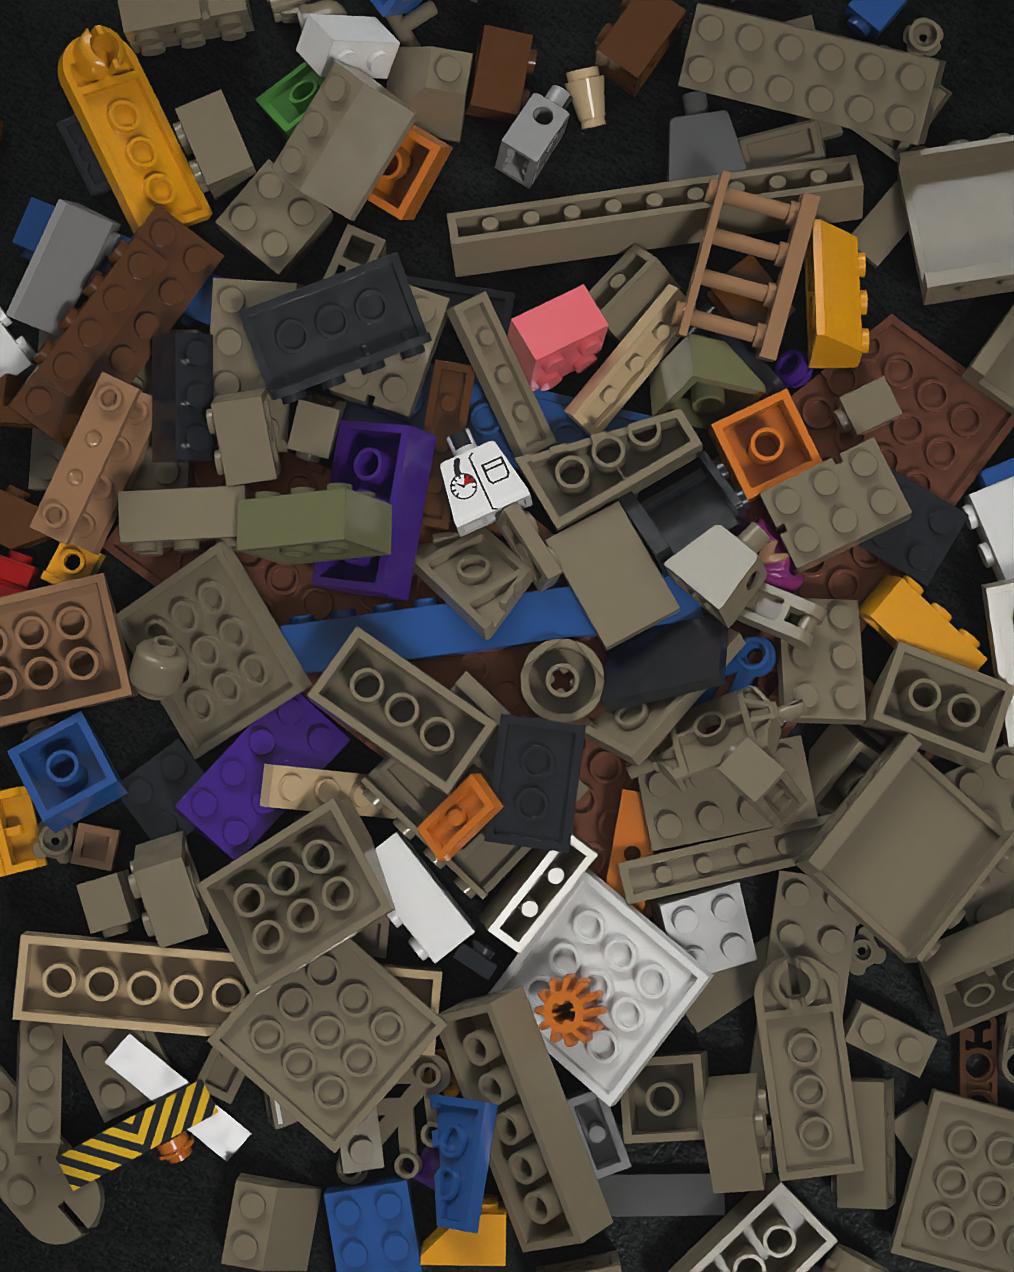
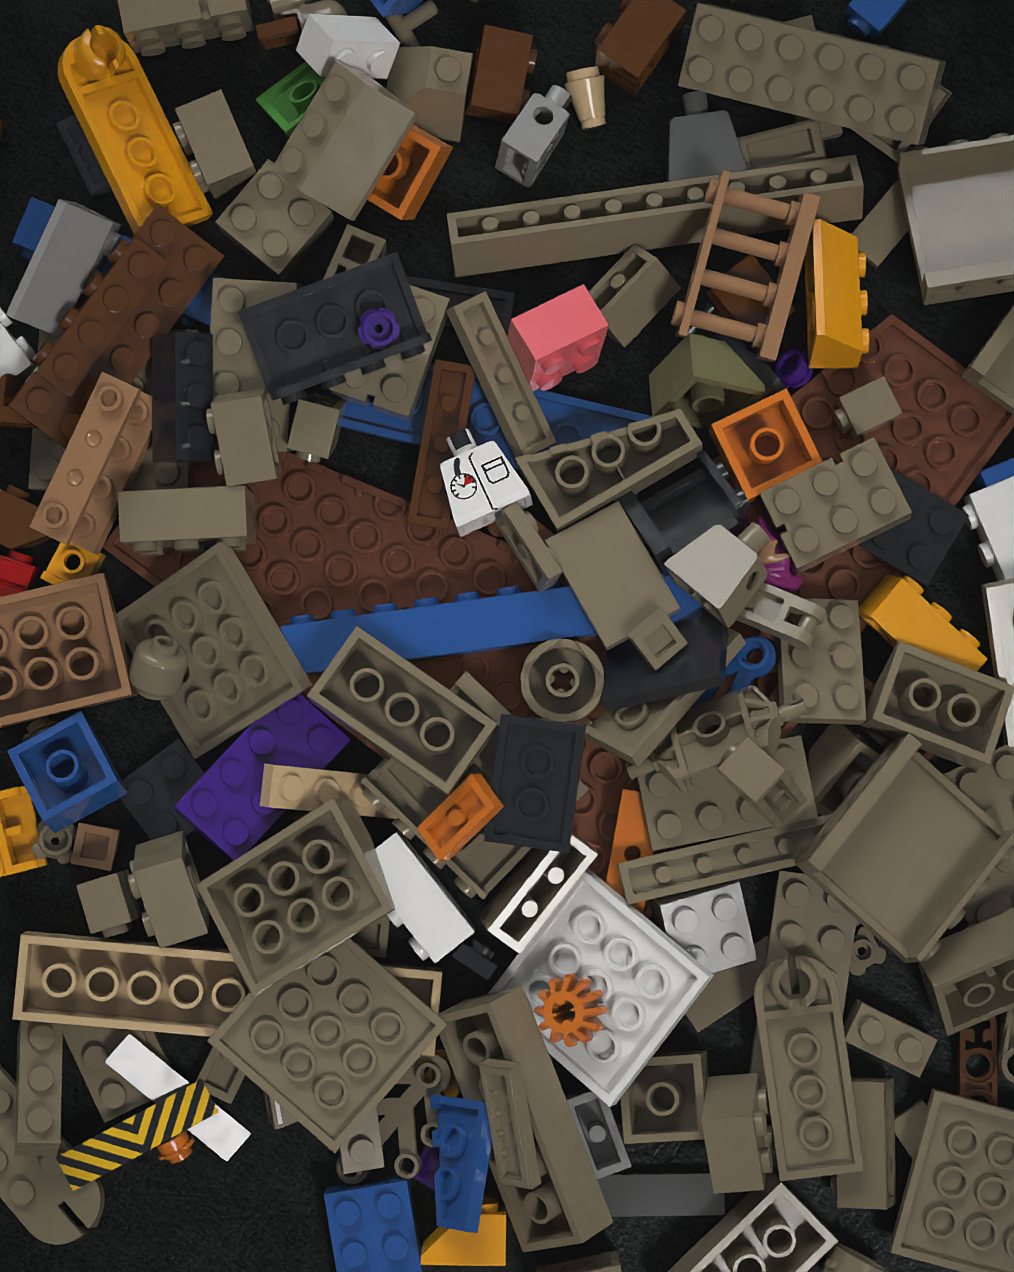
(271, 1224): dark tan slope -> none
(278, 33): none -> reddish brown tile
(314, 525): olive brick -> none
(367, 329): none -> dark purple plate
(396, 467): dark purple brick -> none
(474, 576): dark tan wing -> none
(510, 1123): none -> dark tan plate
(627, 365): tan plate -> none
(657, 639): none -> dark tan plate
(925, 27): dark tan plate -> none

